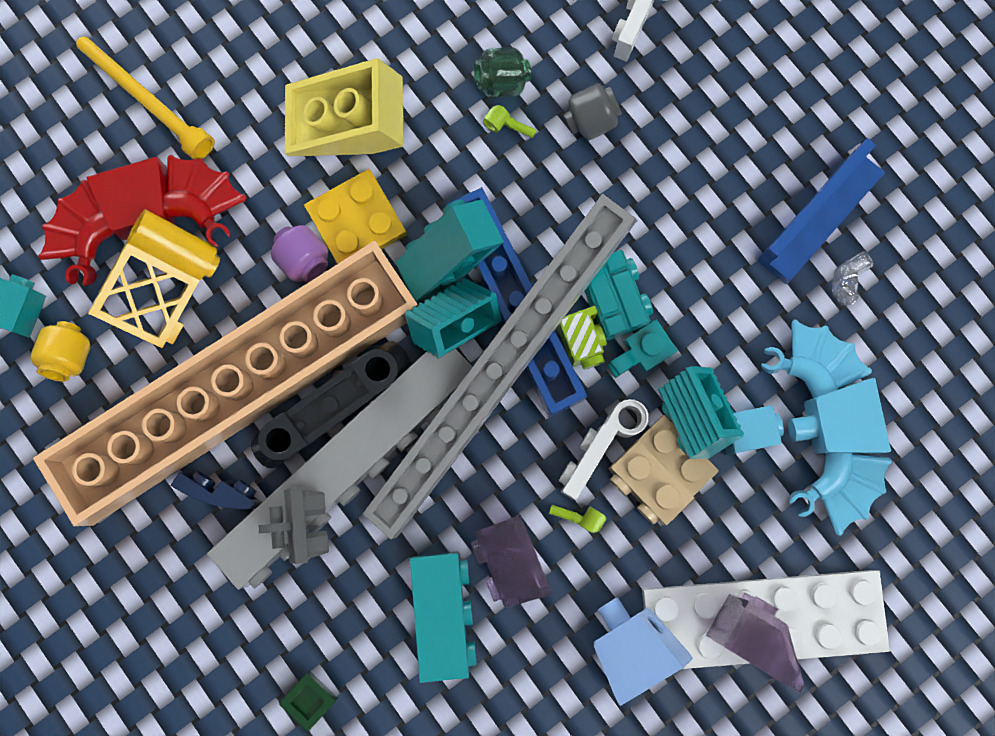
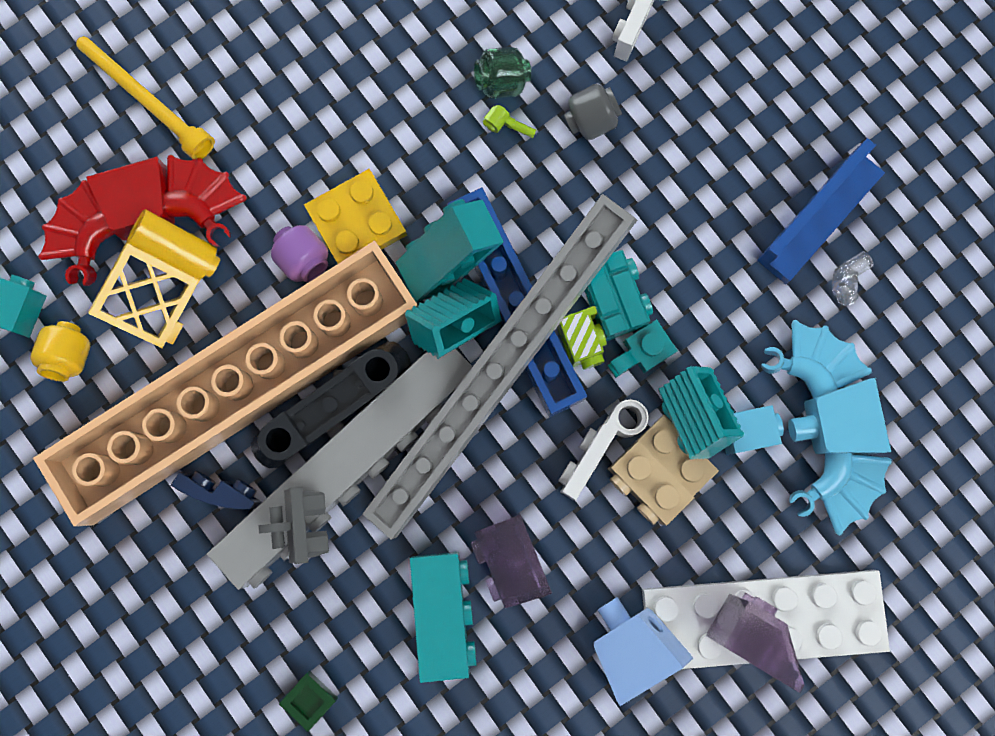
(345, 112): light yellow slope -> none
(591, 521): lime hand -> none

